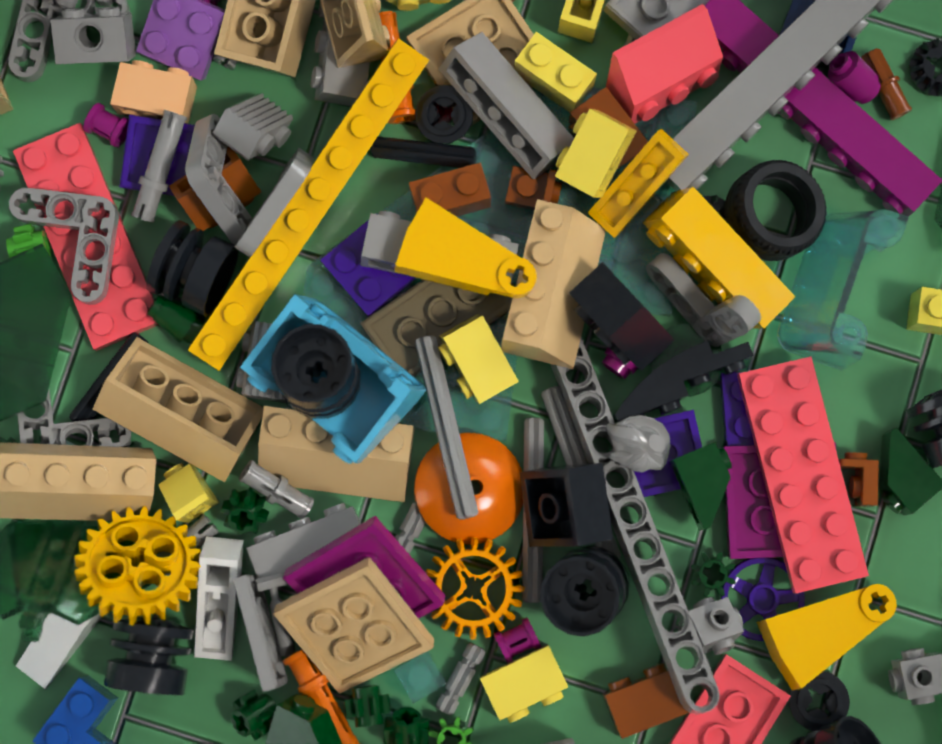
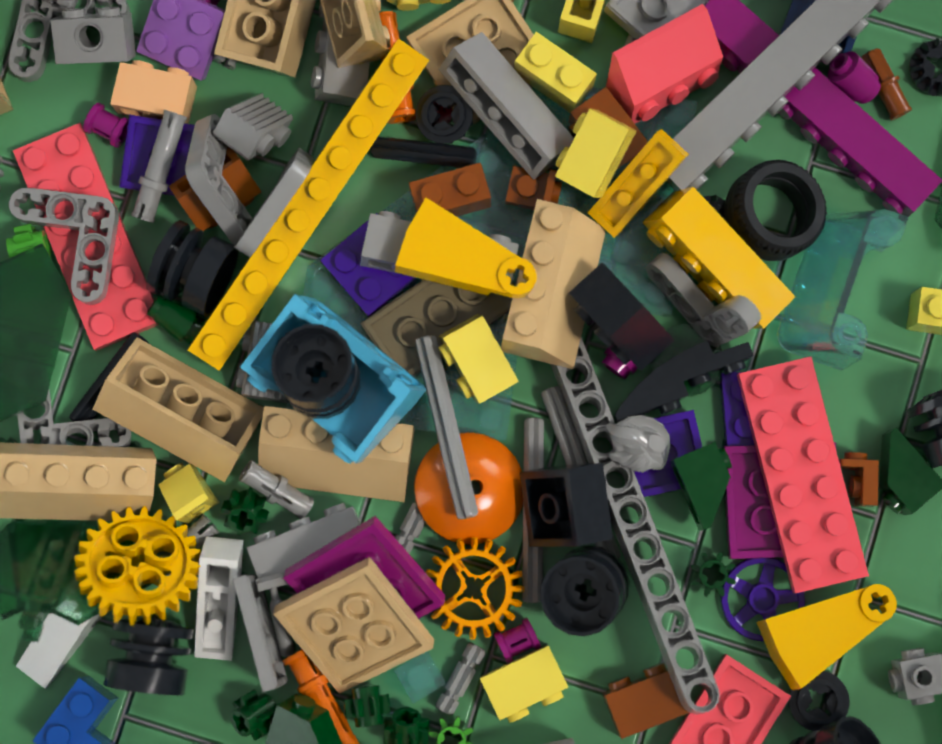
(716, 624): light grey brick -> none

